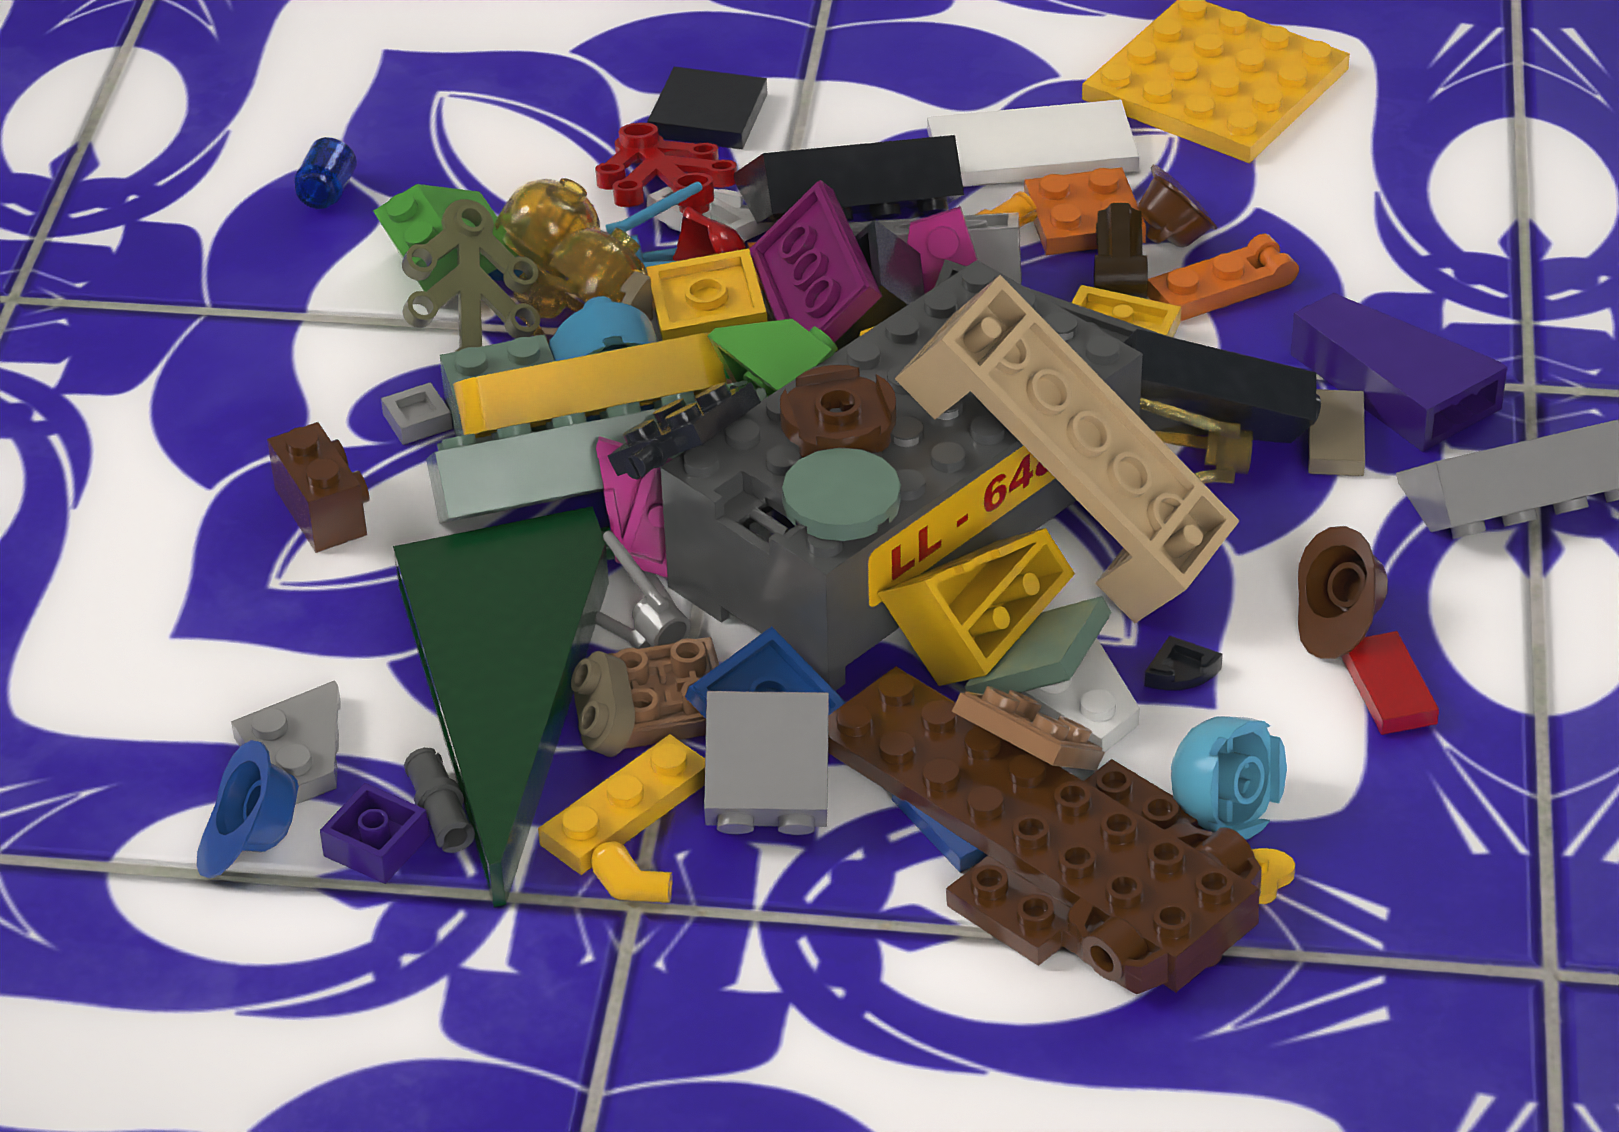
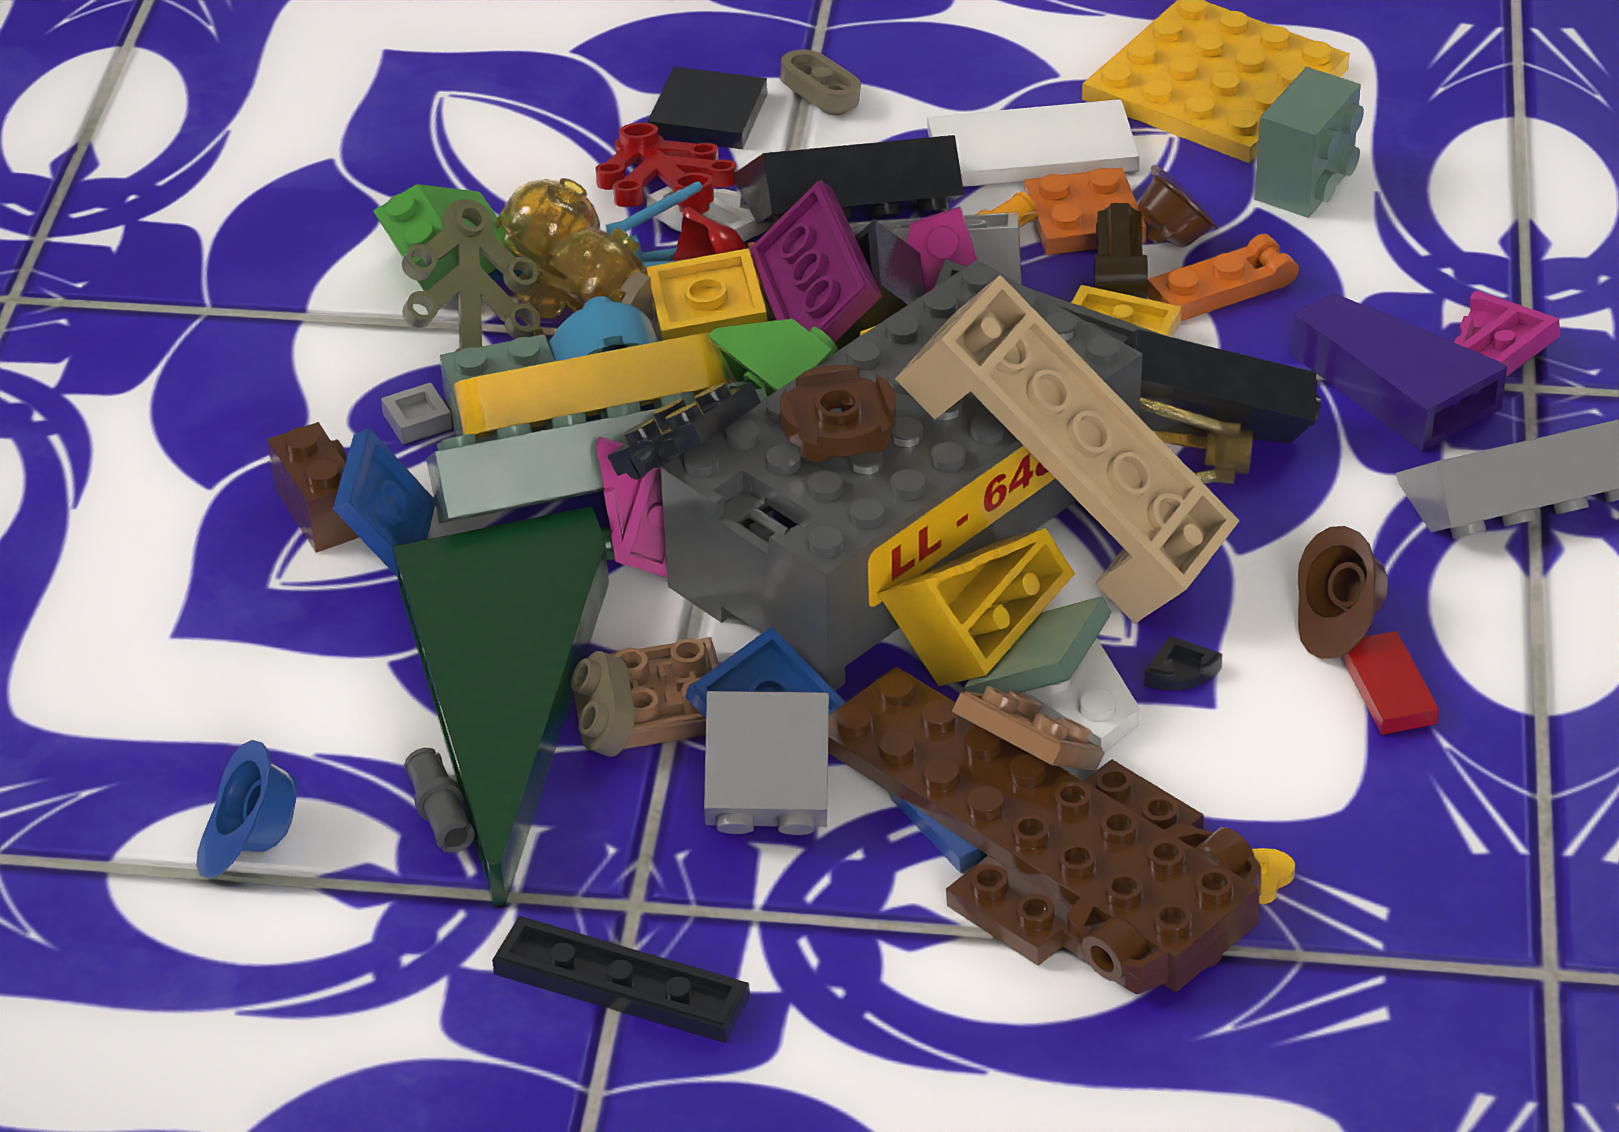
(299, 737): light grey wing -> none
(324, 172): clear blue brick -> none
(374, 833): dark purple piece -> none
(382, 498): none -> blue plate
(622, 979): none -> black tile
(624, 803): yellow plate -> none
(625, 880): yellow arm -> none
(654, 616): light grey plant -> none
(820, 81): none -> dark tan plate
(841, 493): sand green tile -> none
(1229, 773): medium azure cylinder -> none
(1308, 142): none -> sand green brick
(1338, 435): dark tan tile -> none
(1506, 330): none -> dark pink wing

